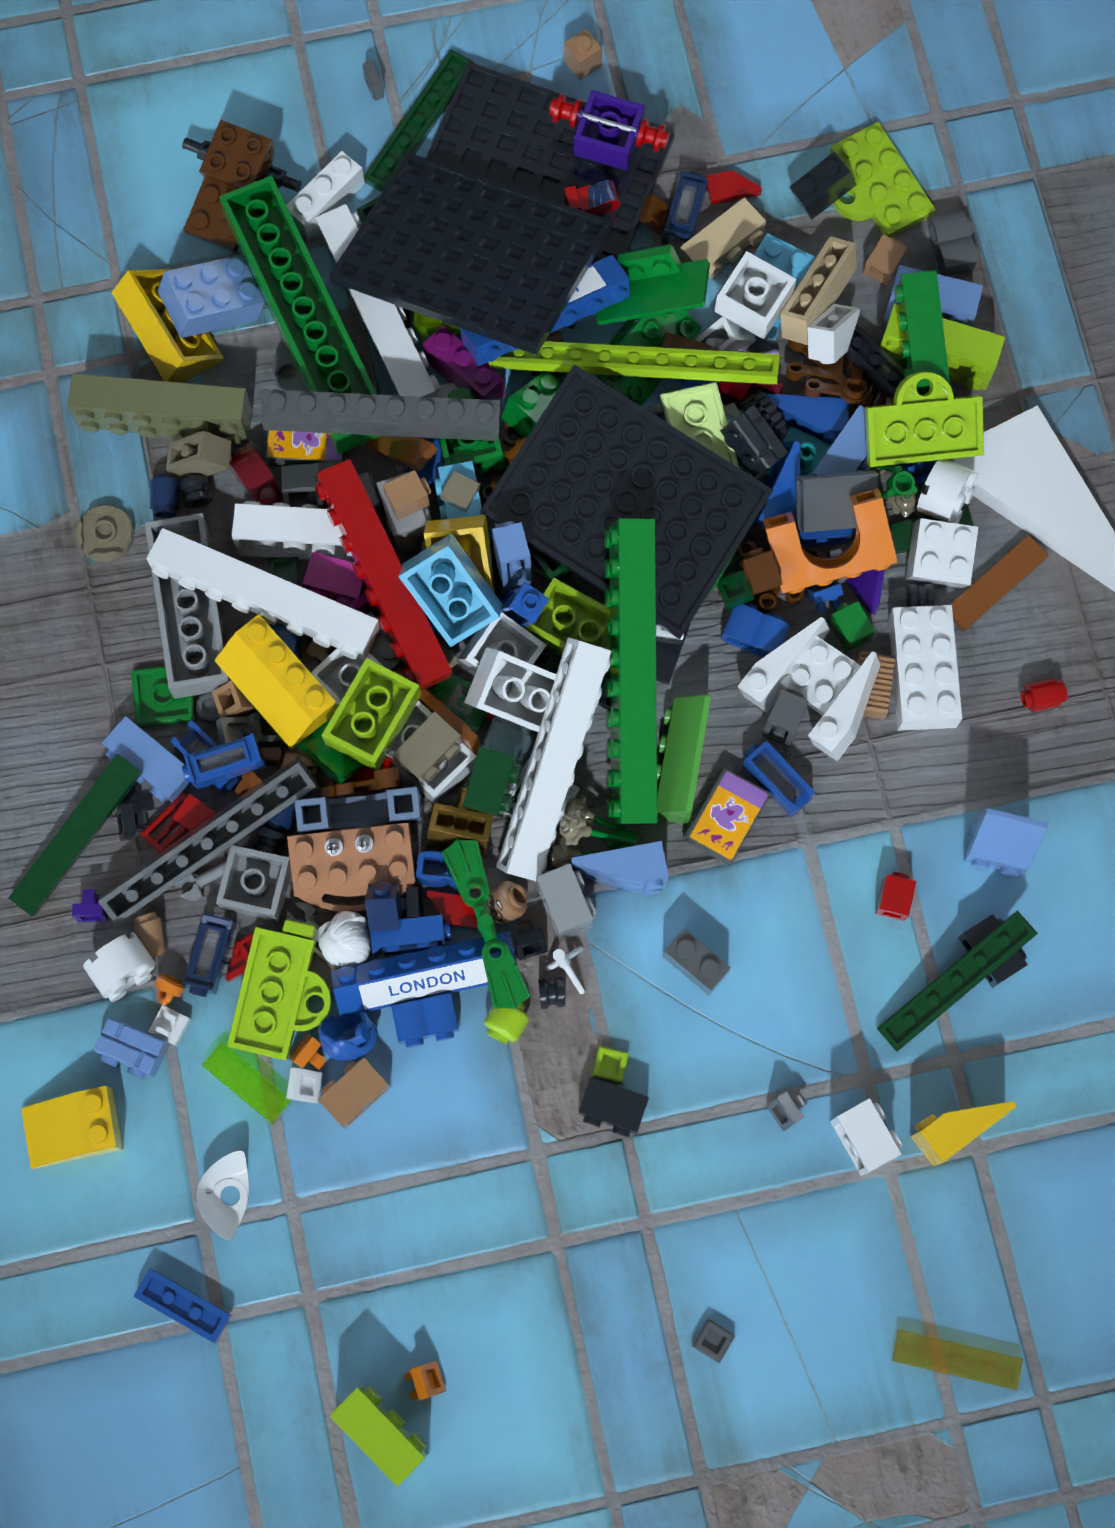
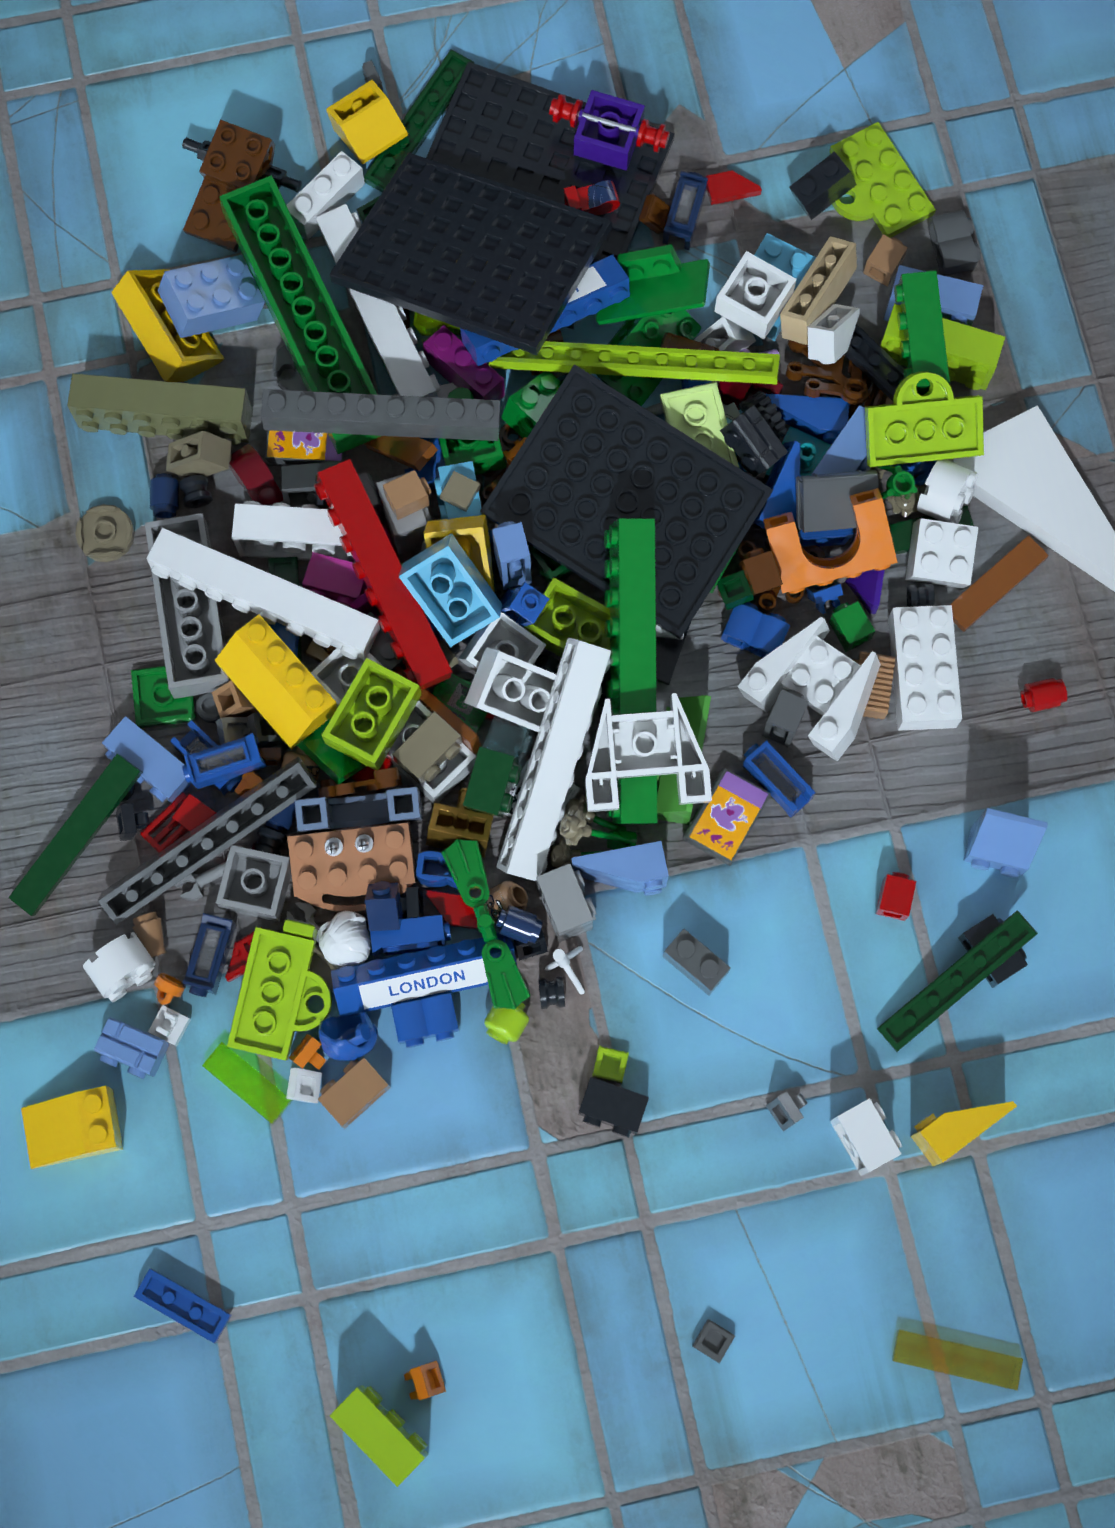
(89, 909): dark purple tile -> none
(227, 1171): white piece -> none
(366, 122): none -> yellow slope
(519, 925): none -> dark blue brick
(582, 54): medium nougat brick -> none
(646, 747): none -> white wedge
(725, 237): tan brick -> none

